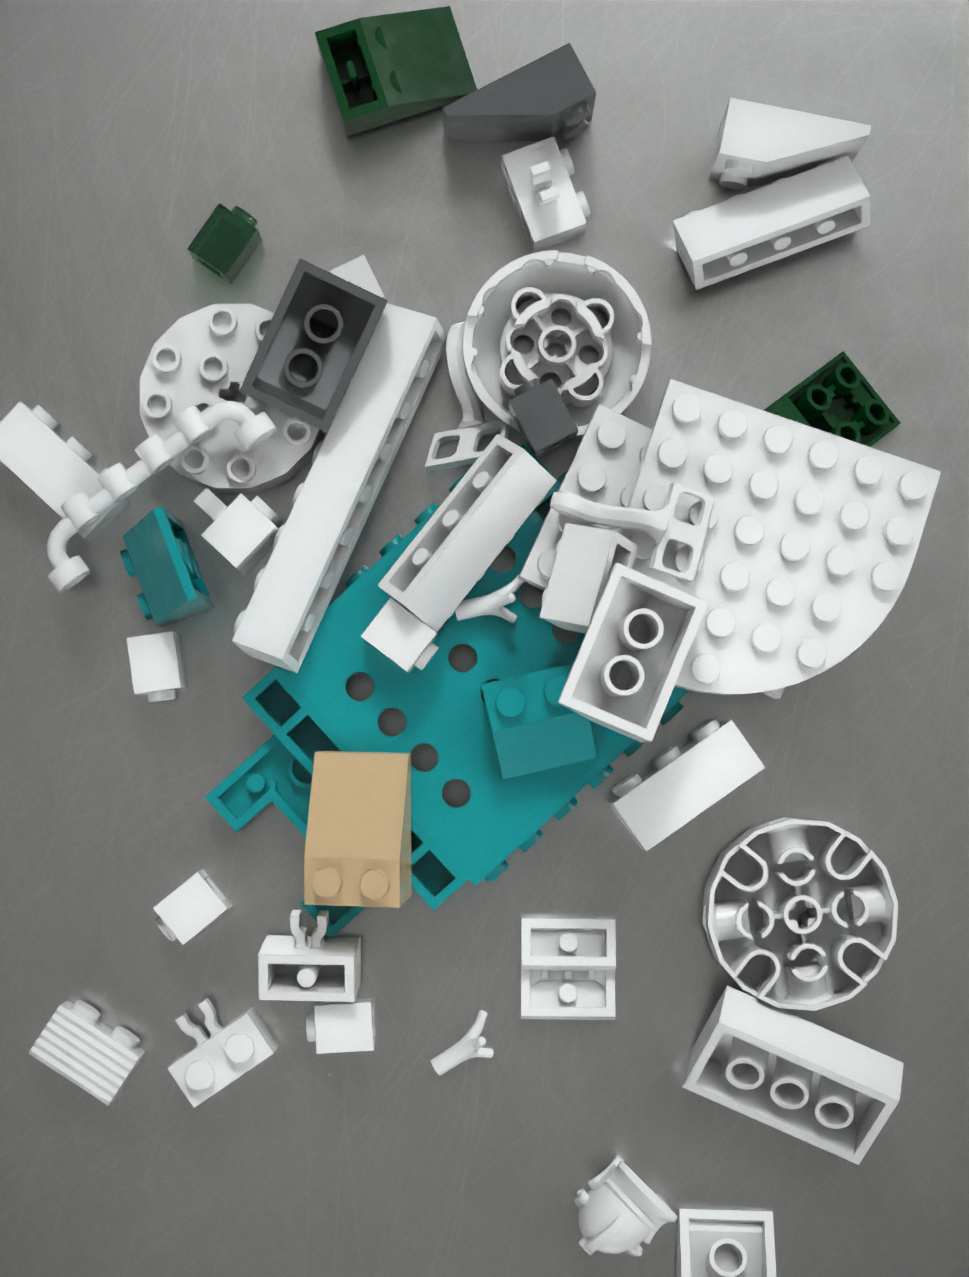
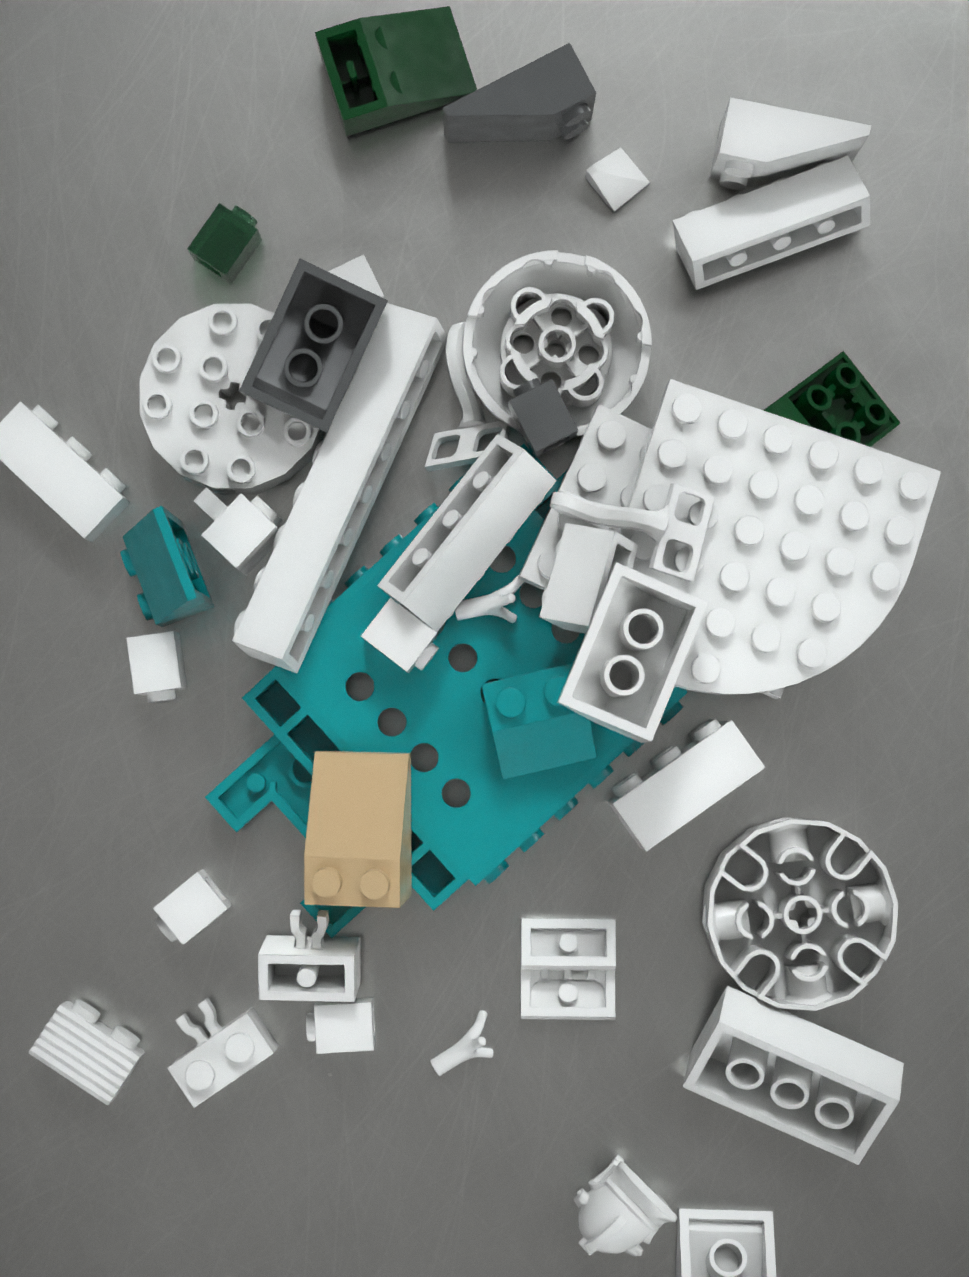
(154, 457): white bar -> none
(545, 193): white brick -> none
(616, 179): none -> white slope

